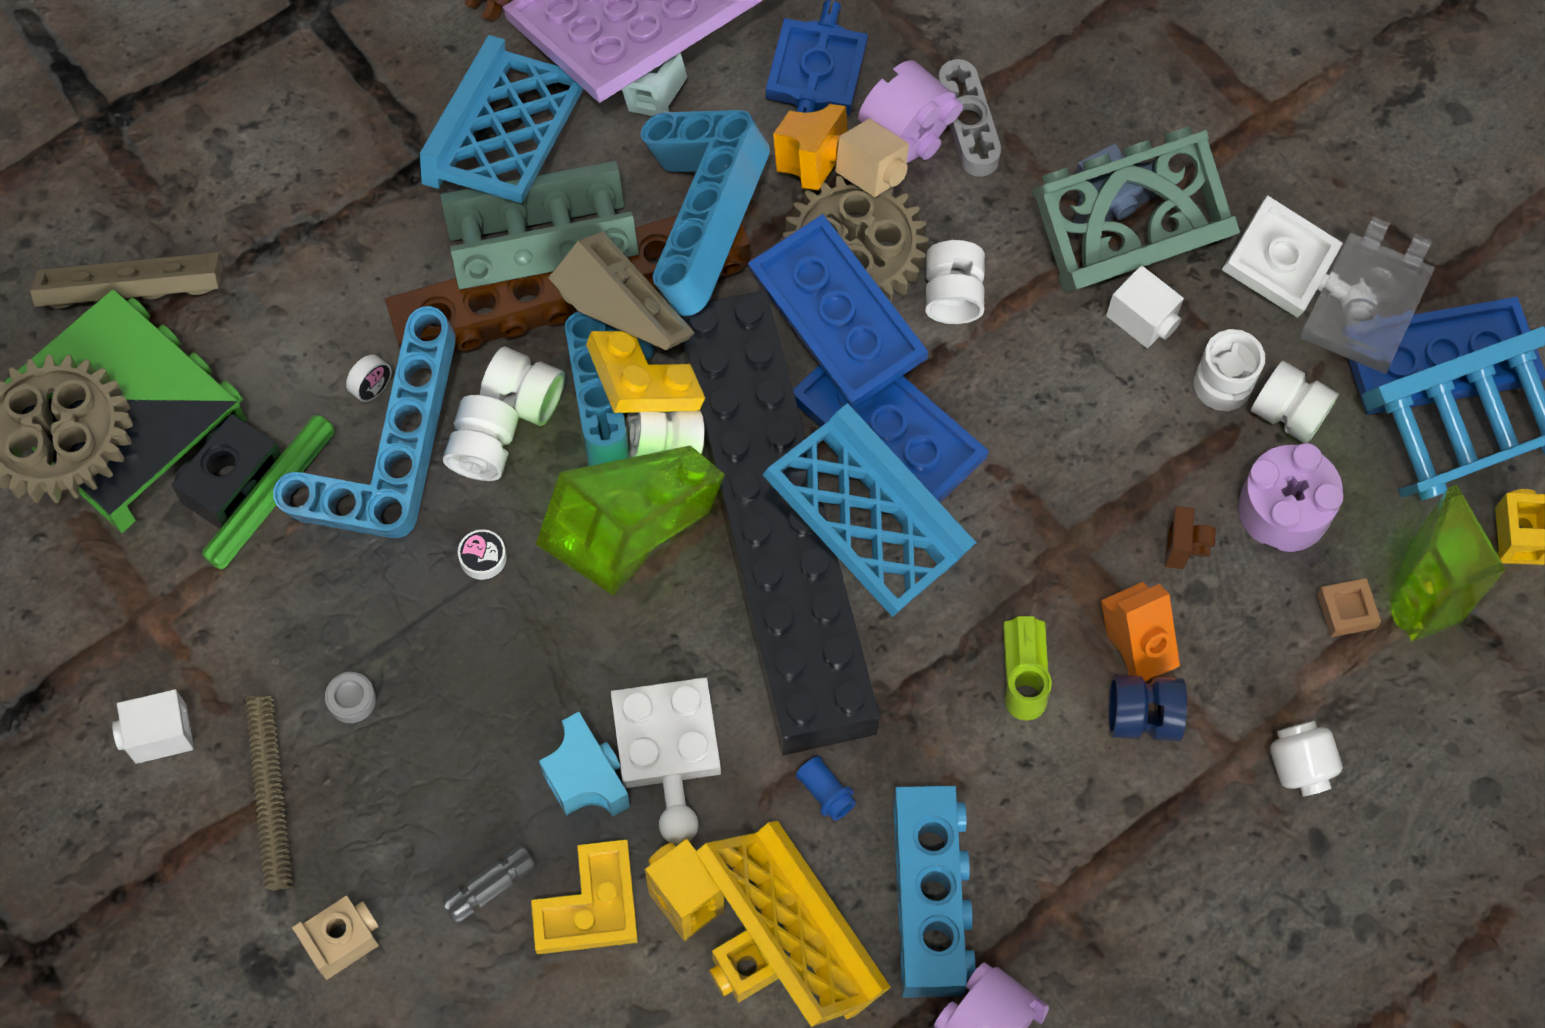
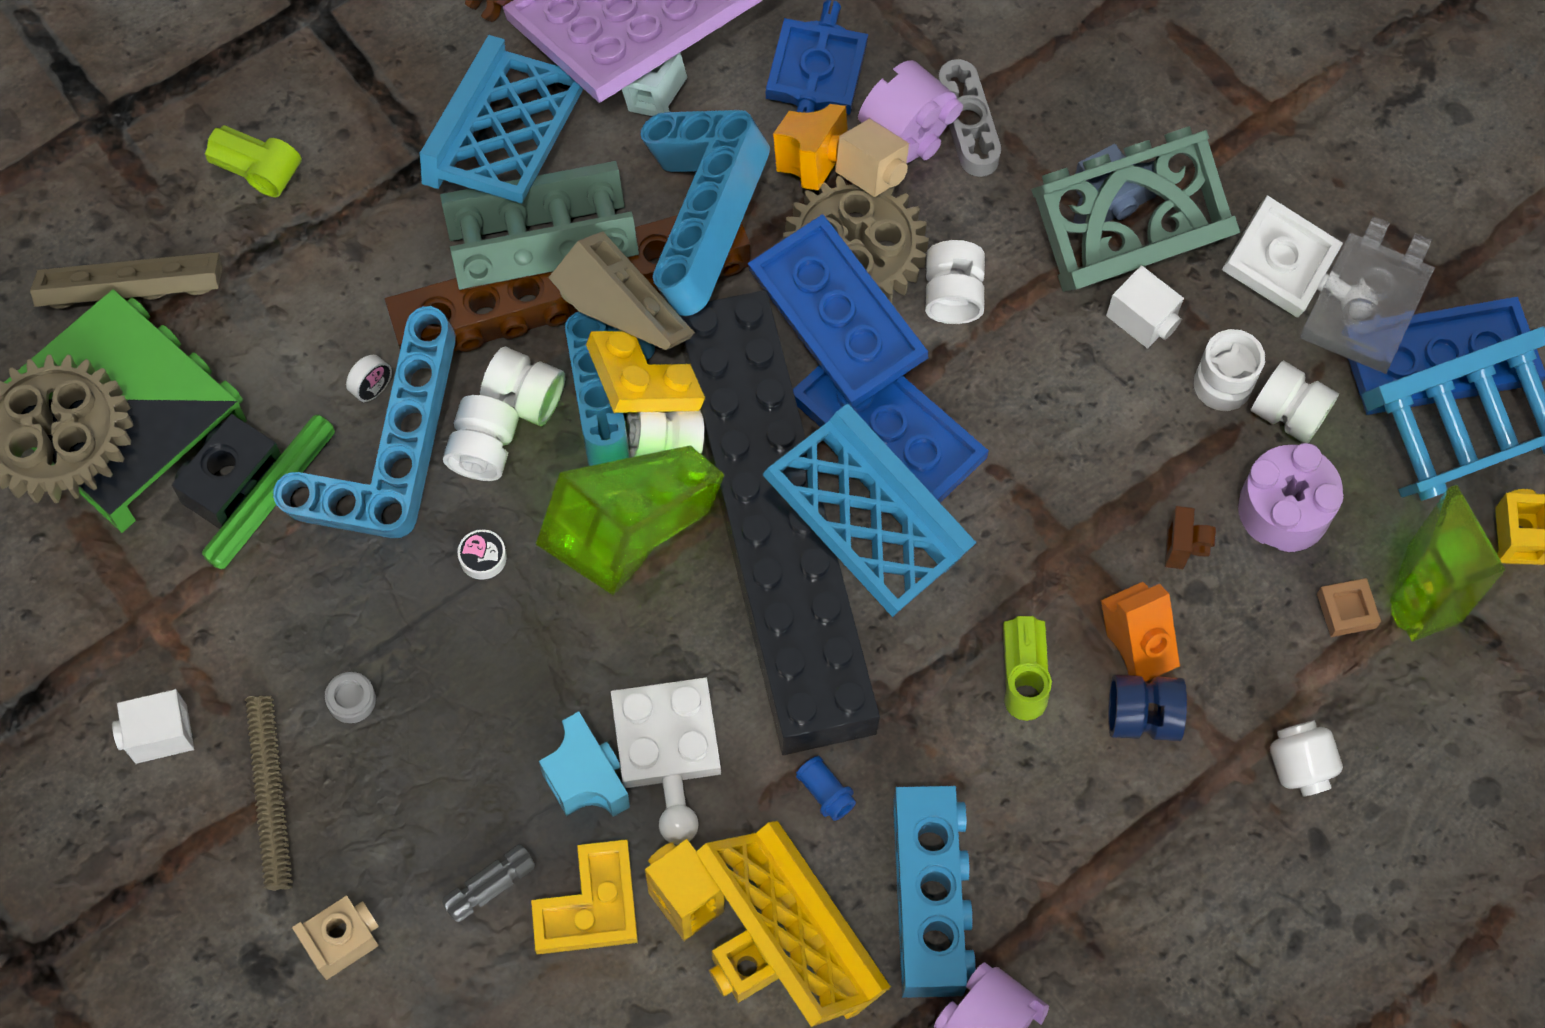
(263, 164): none -> lime piece

